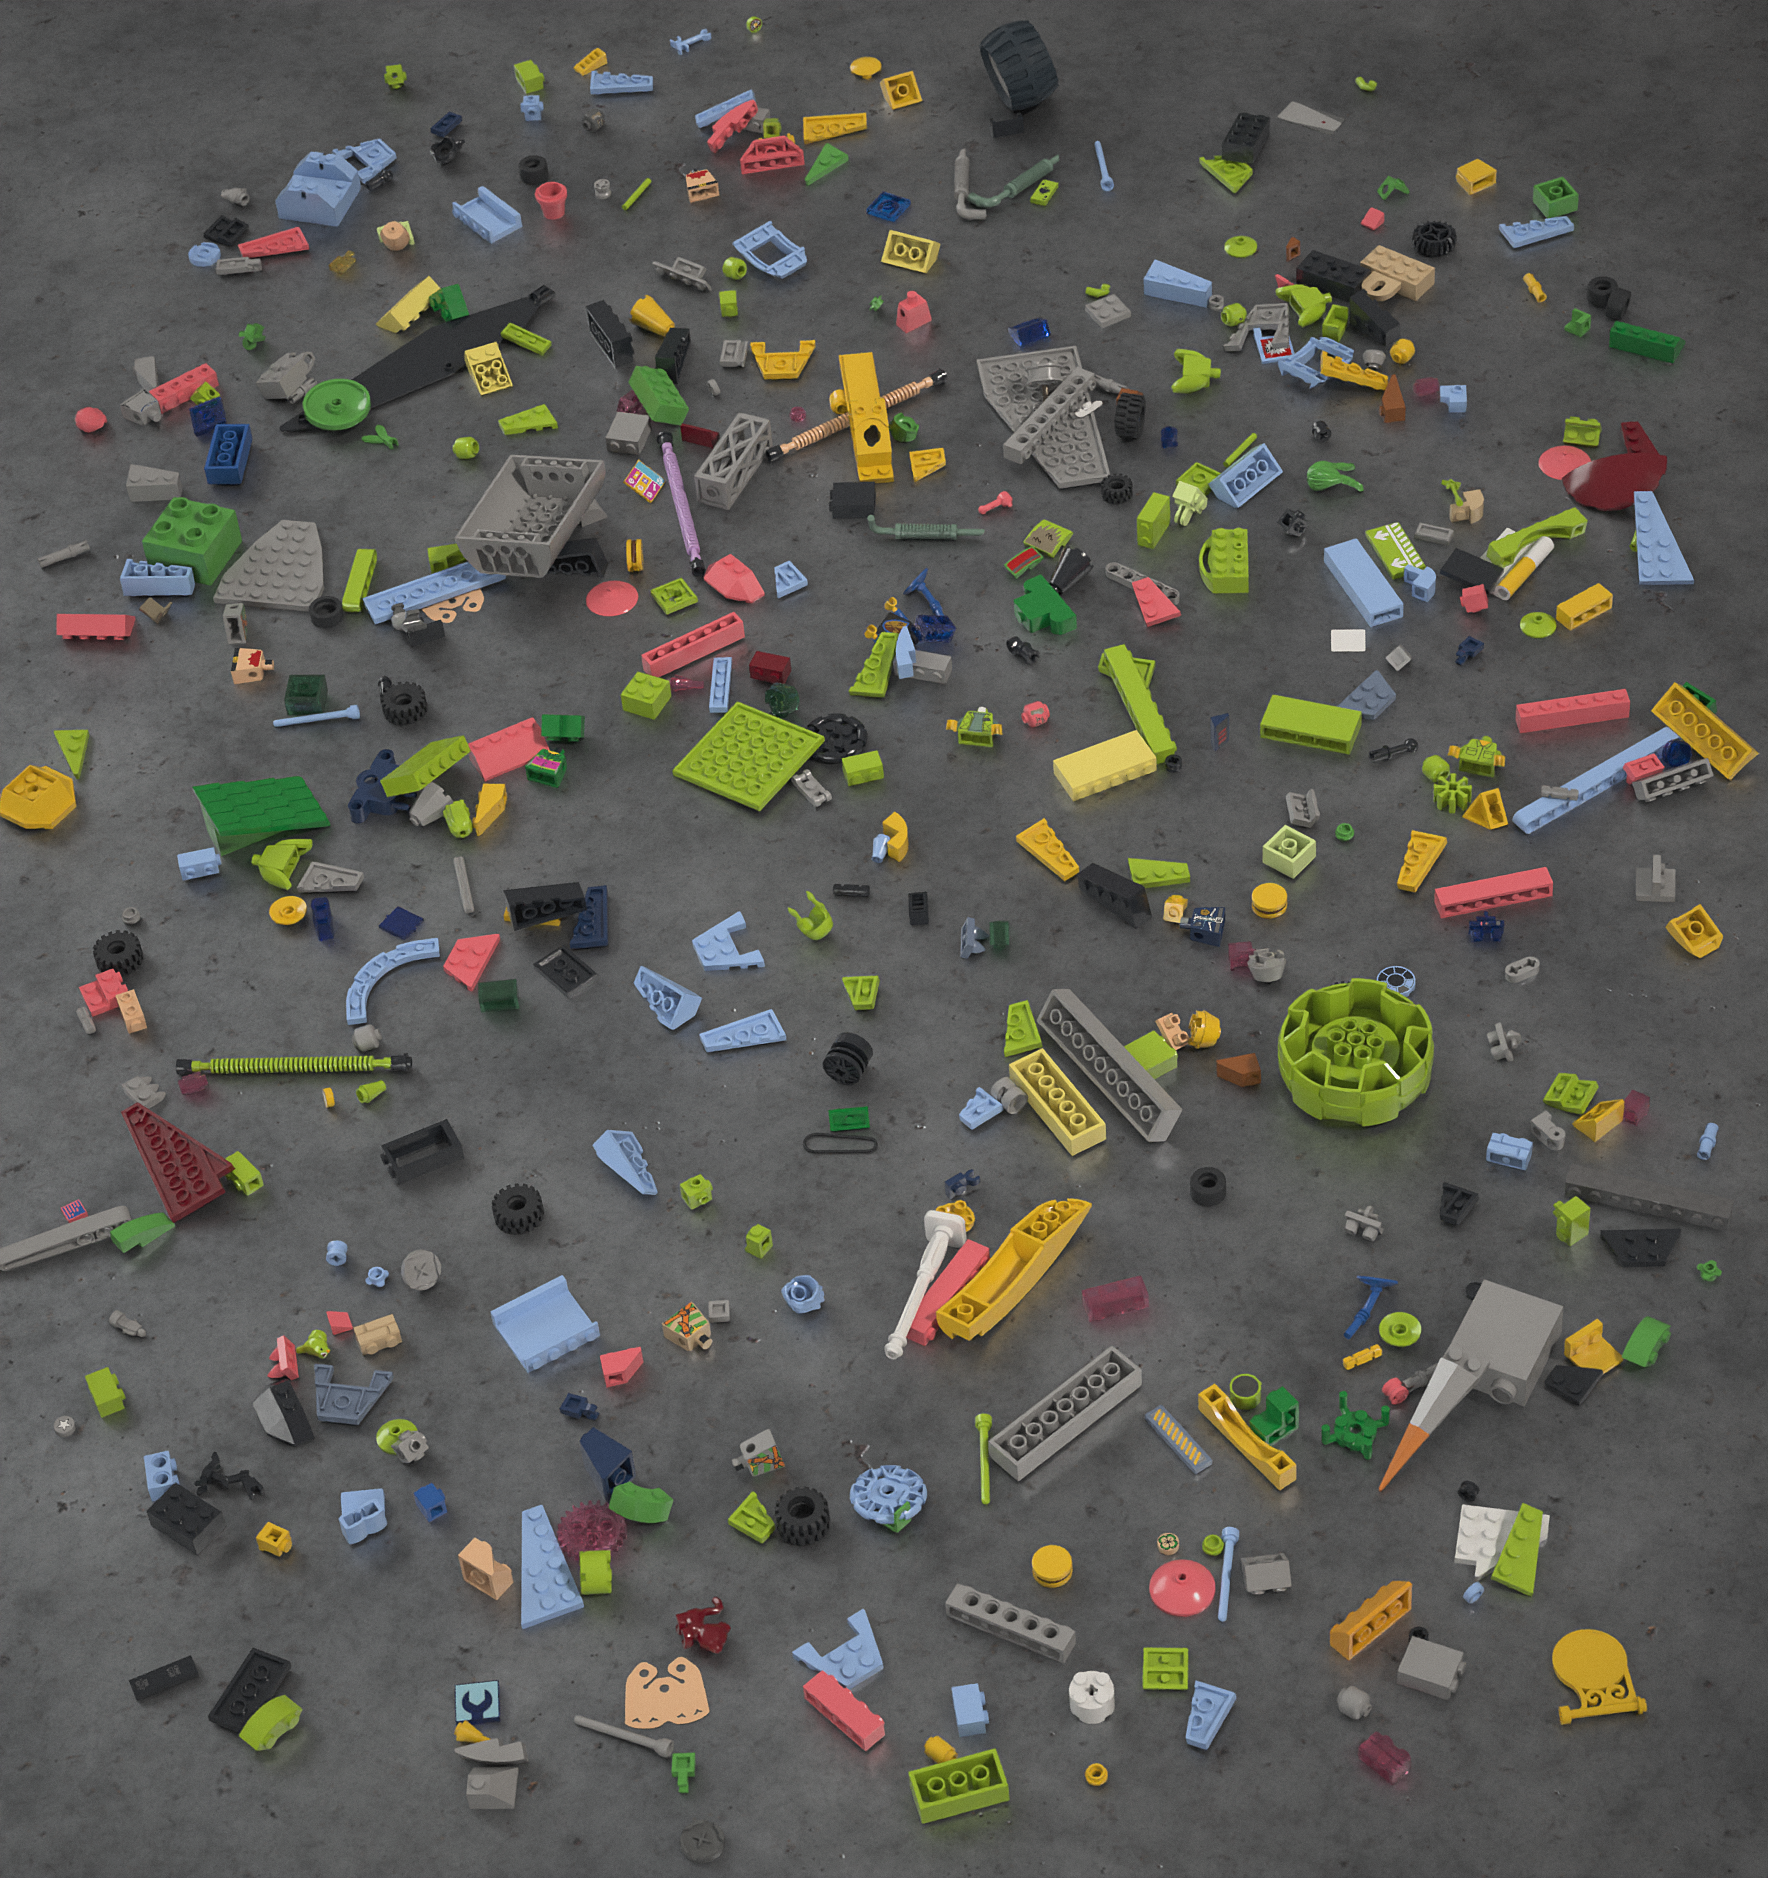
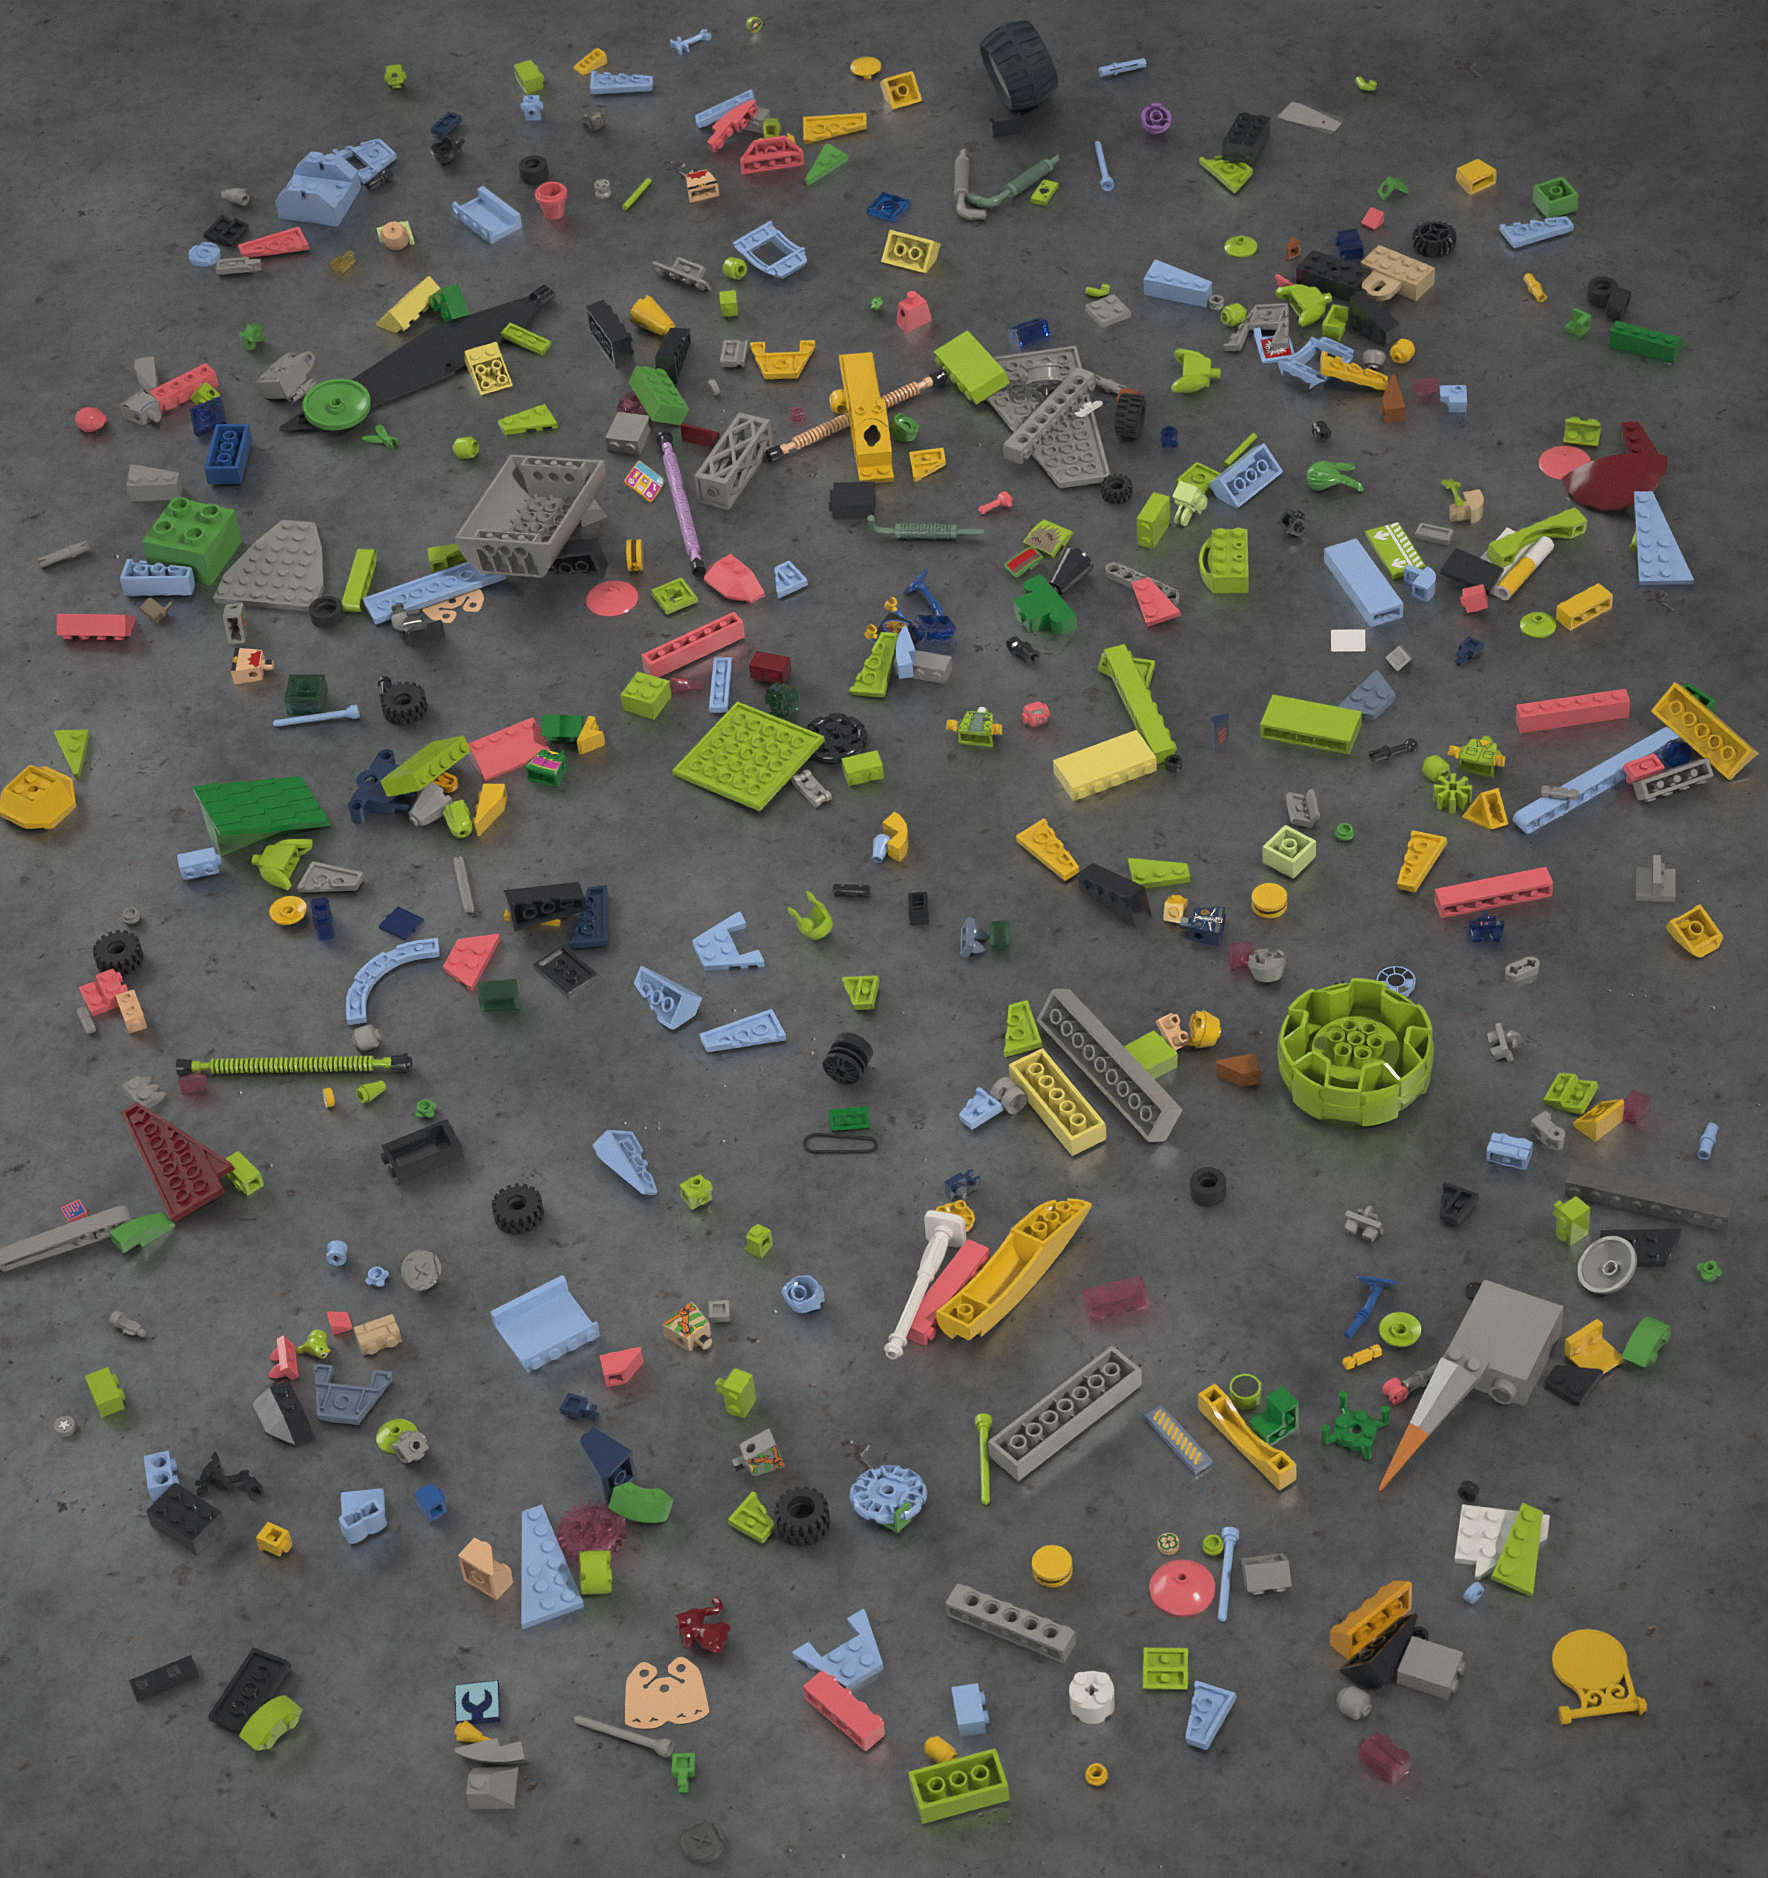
(425, 1108): none -> bright green plate
(447, 782): none -> light orange plate
(590, 736): none -> yellow slope
(737, 1392): none -> lime brick
(971, 367): none -> lime brick
(1104, 71): none -> light blue pin
(1155, 119): none -> medium lavender cone
(1349, 244): none -> clear blue brick
(1383, 1655): none -> black wedge
(1601, 1259): none -> light grey dish

